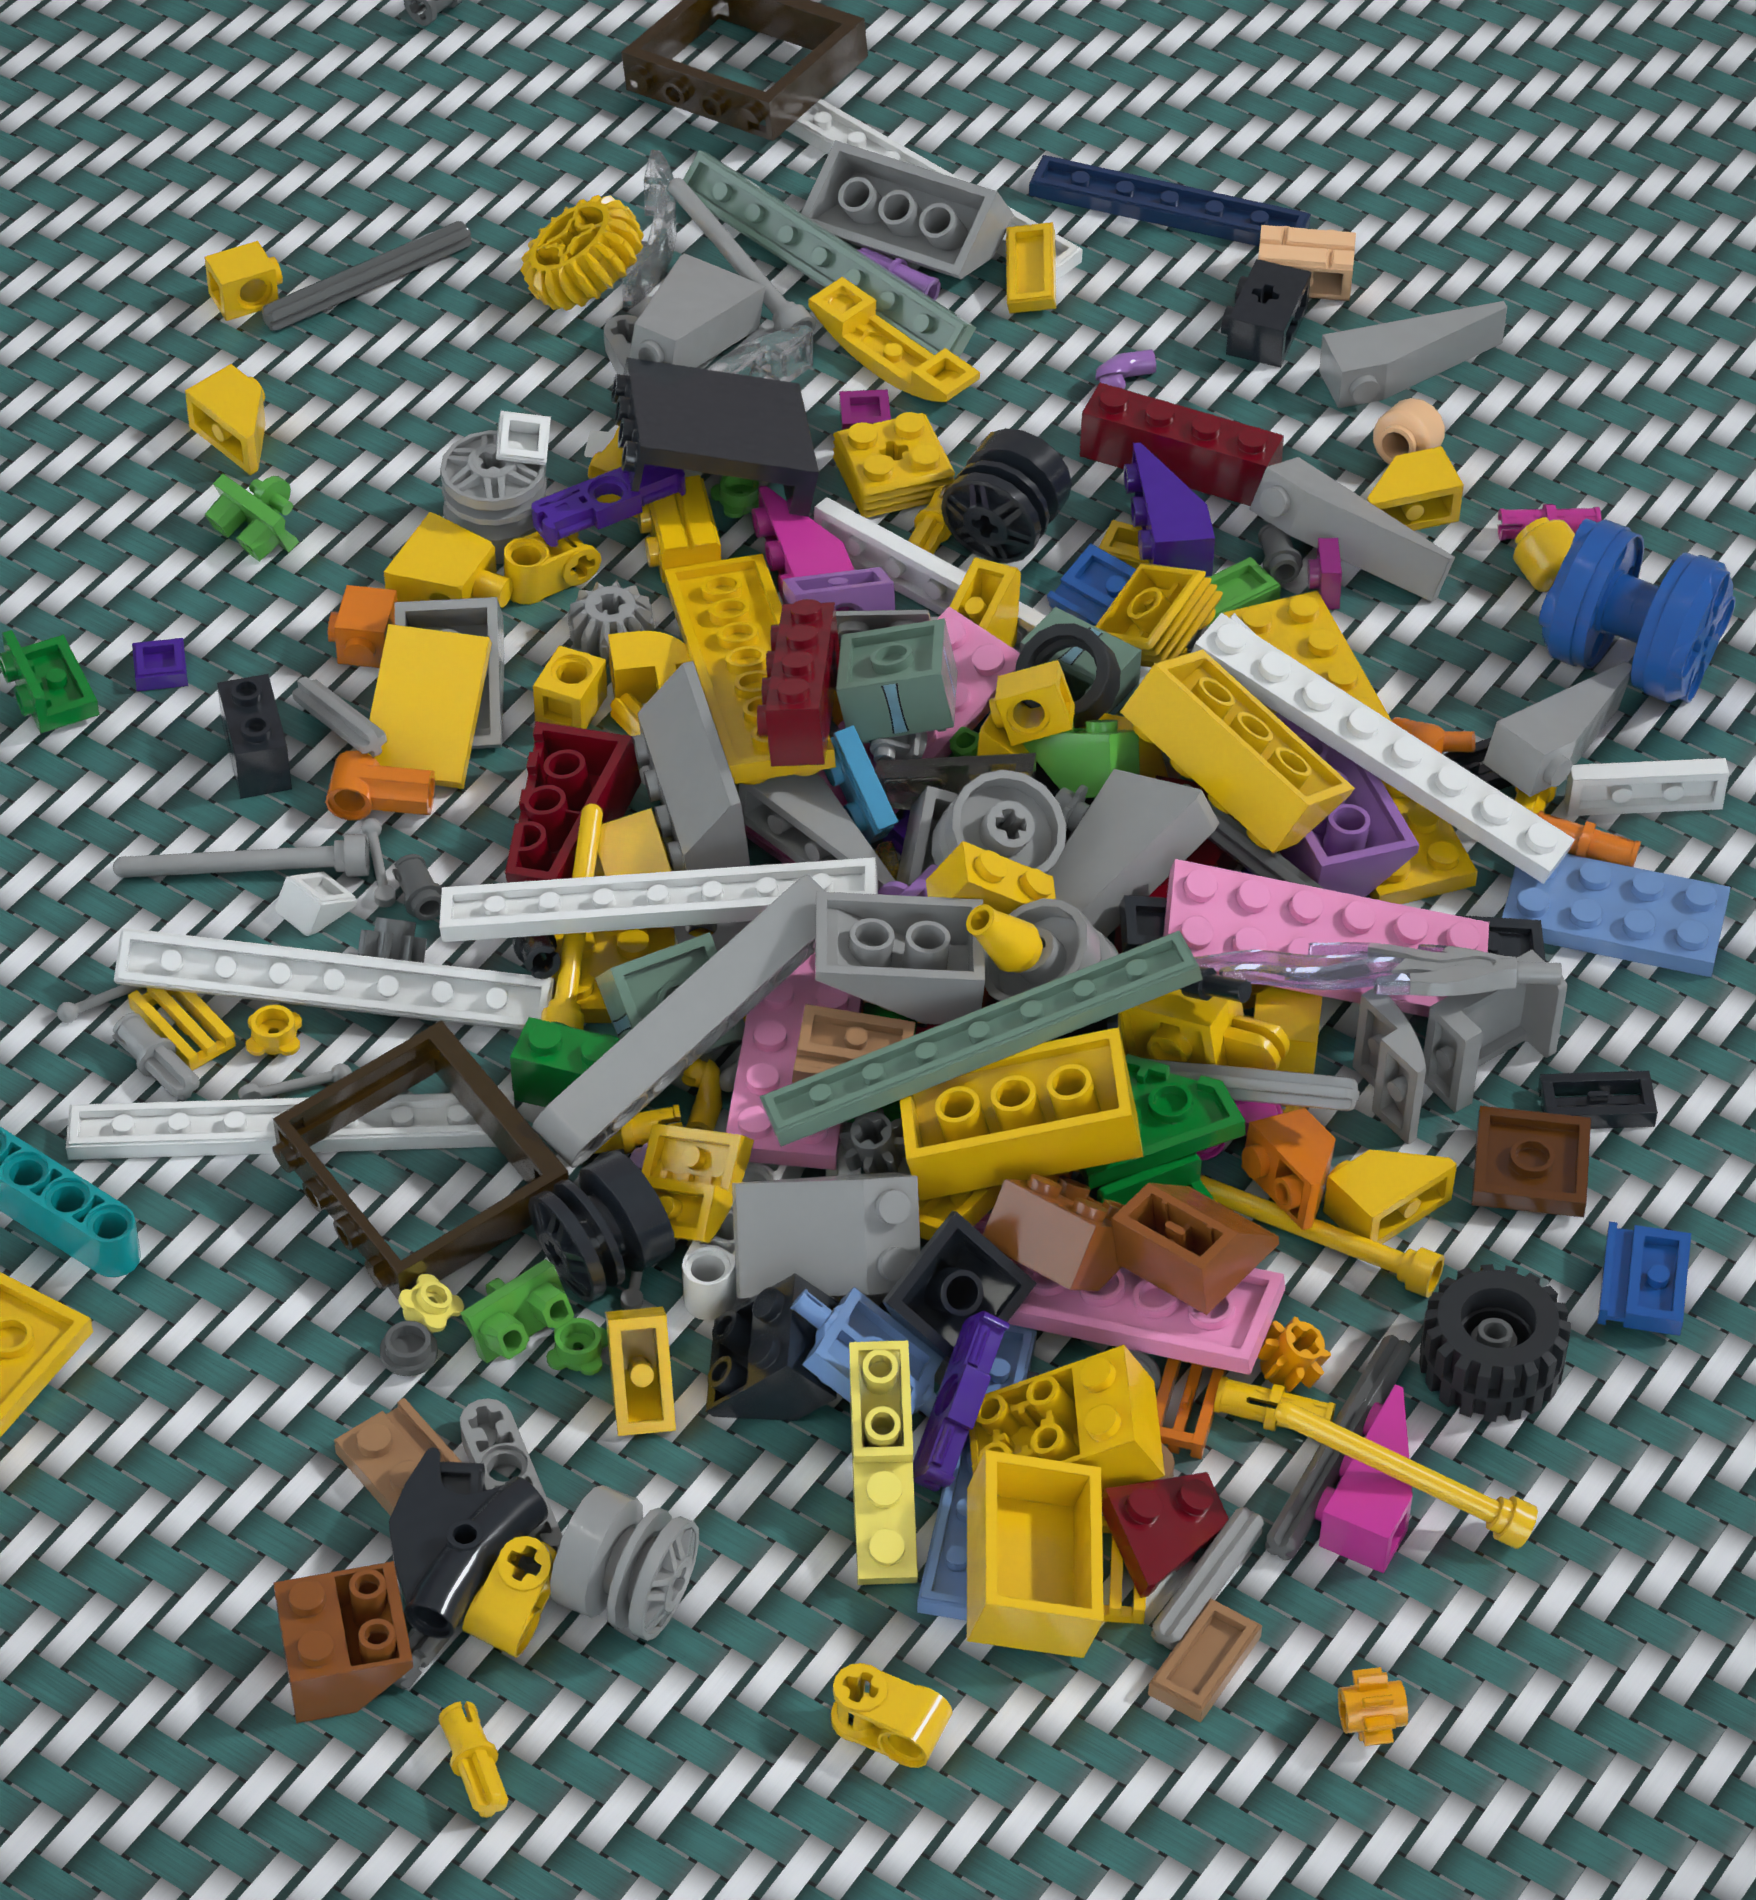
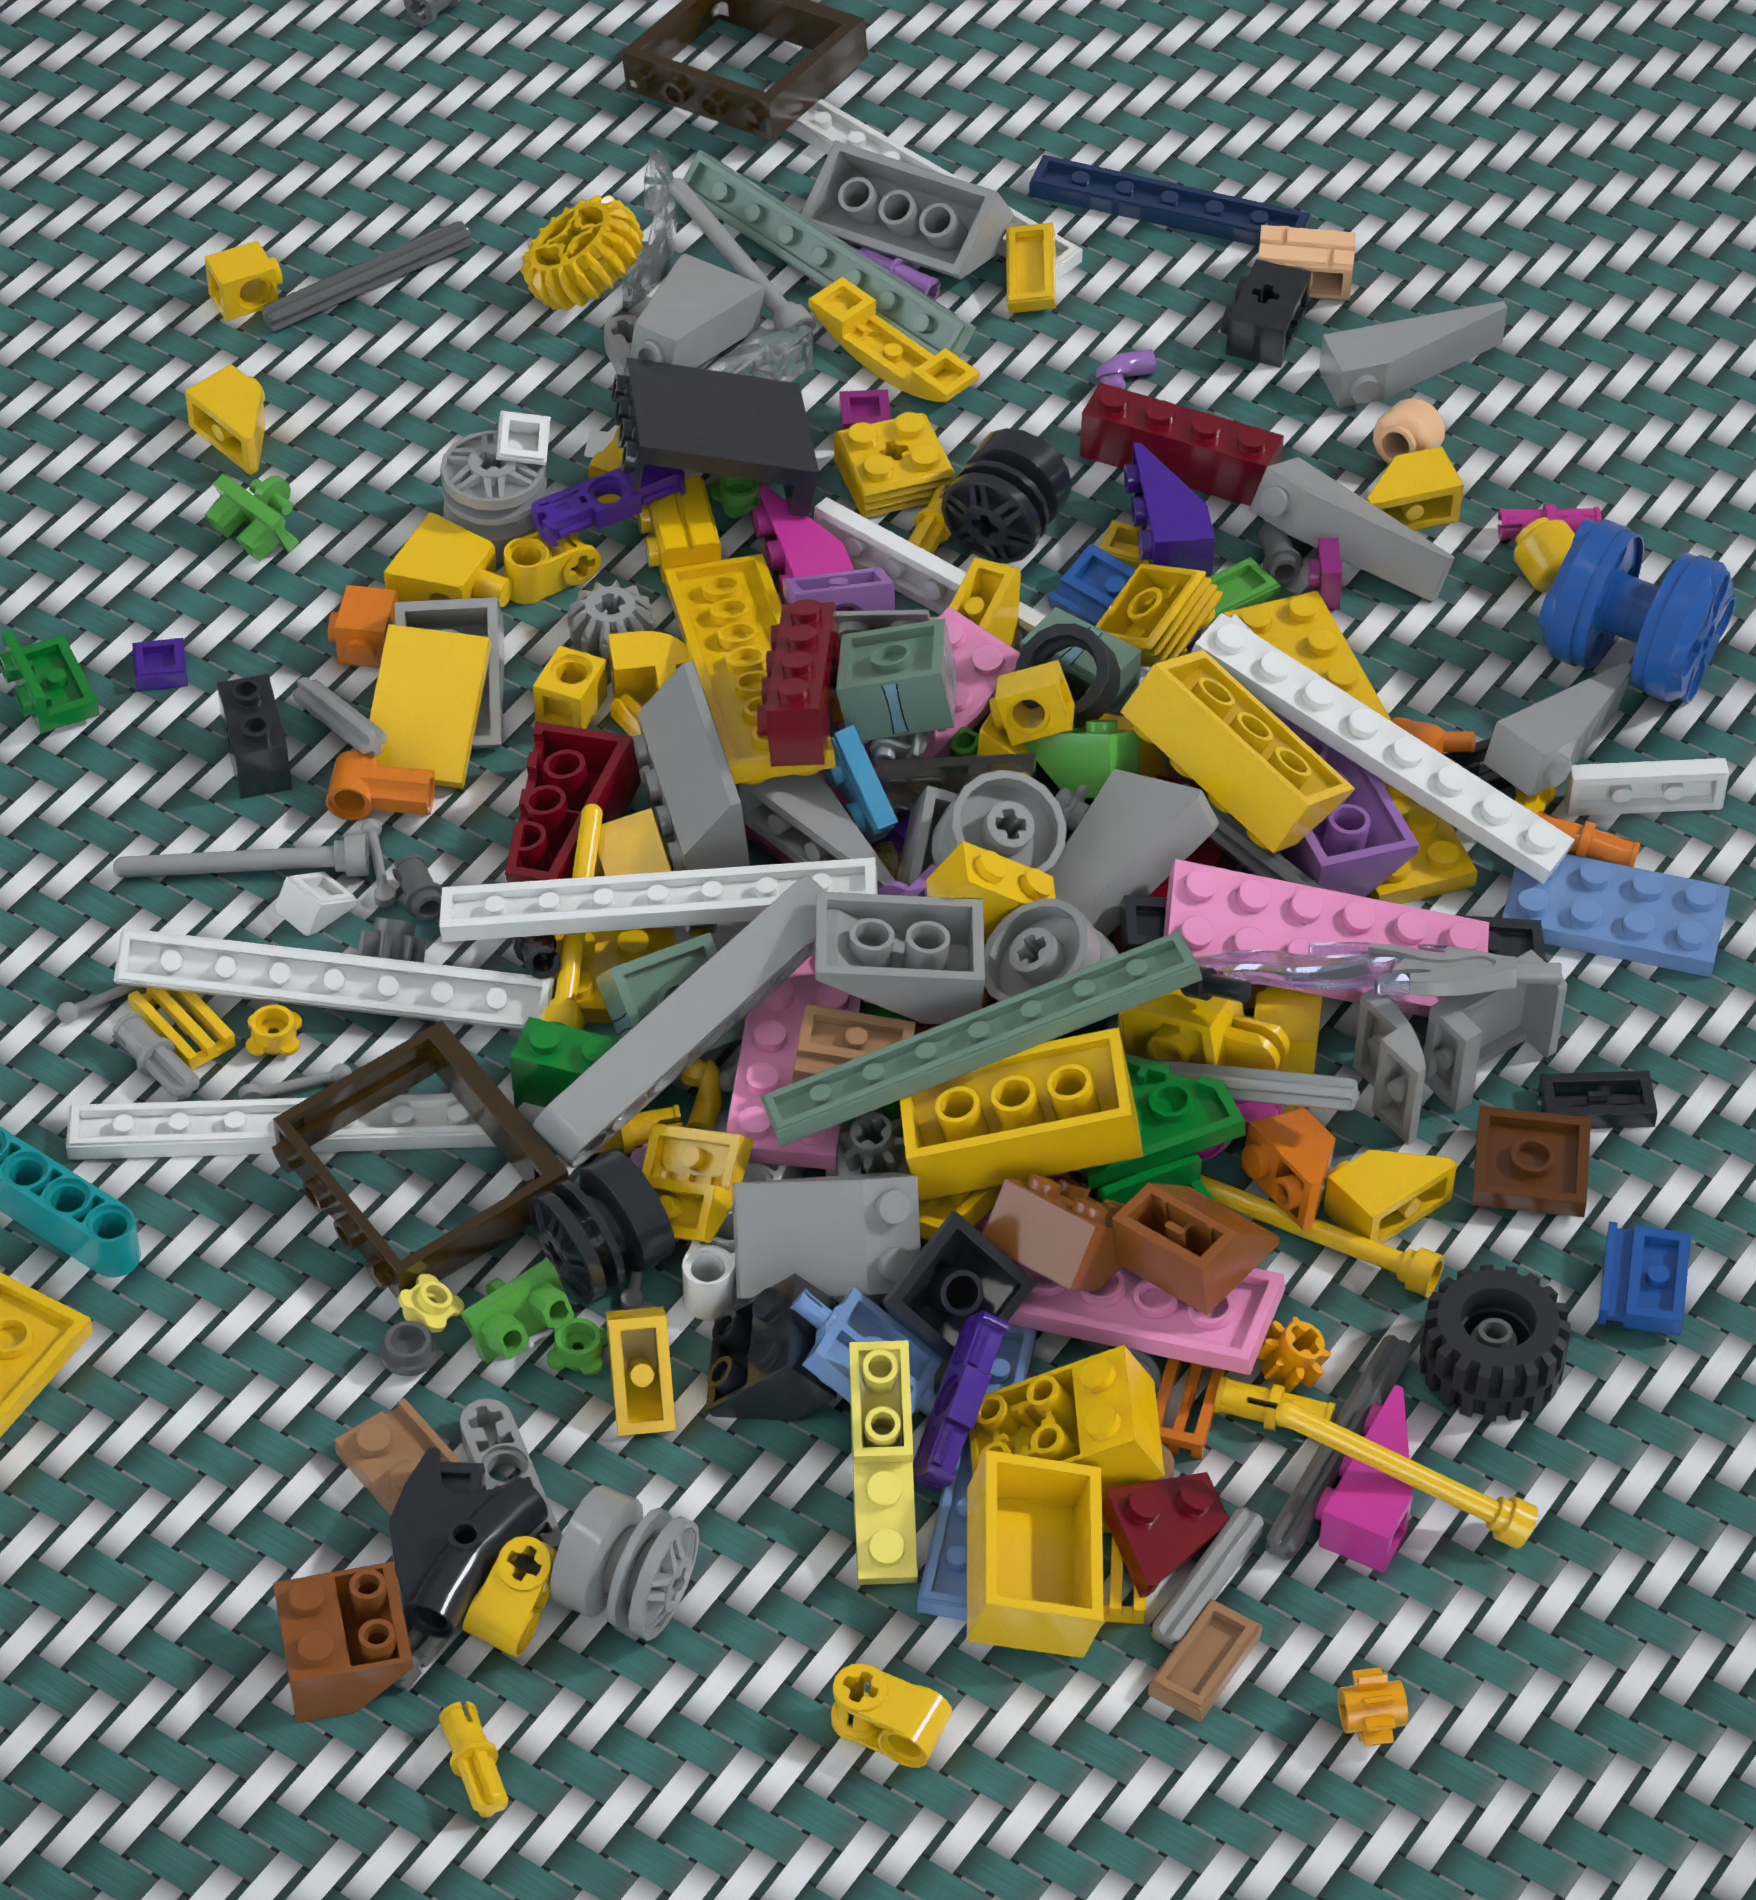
(1007, 940): yellow cone -> none

